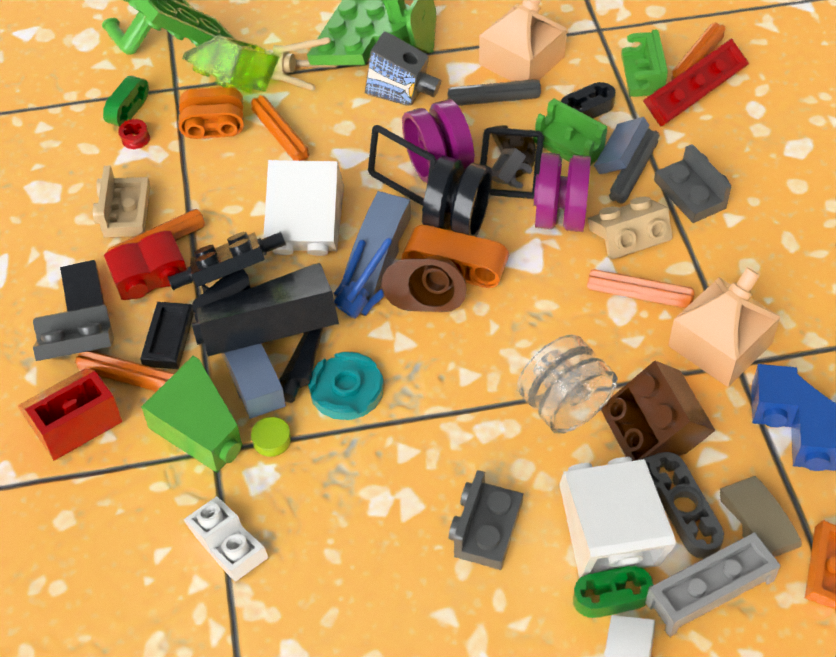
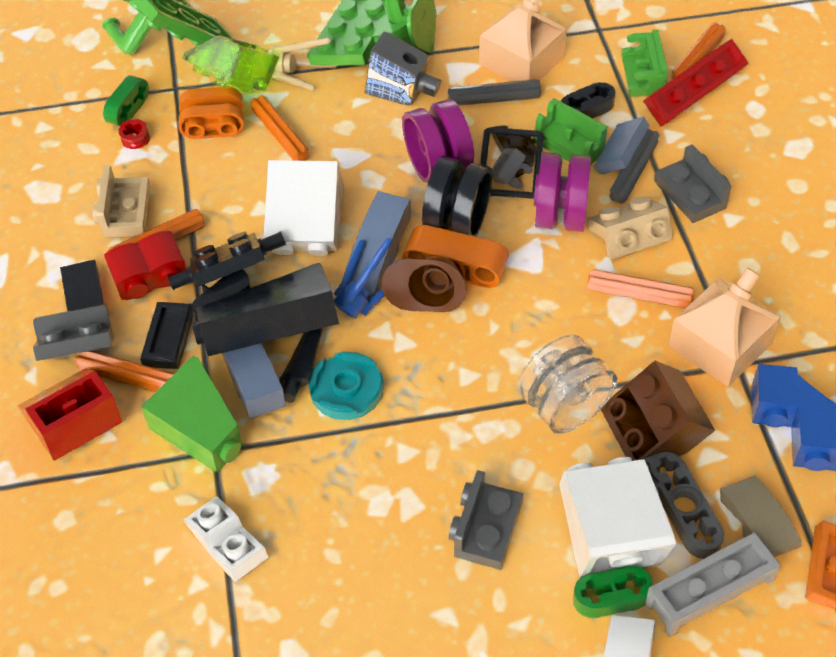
(271, 436): lime tile -> none
(372, 156): black piece -> none

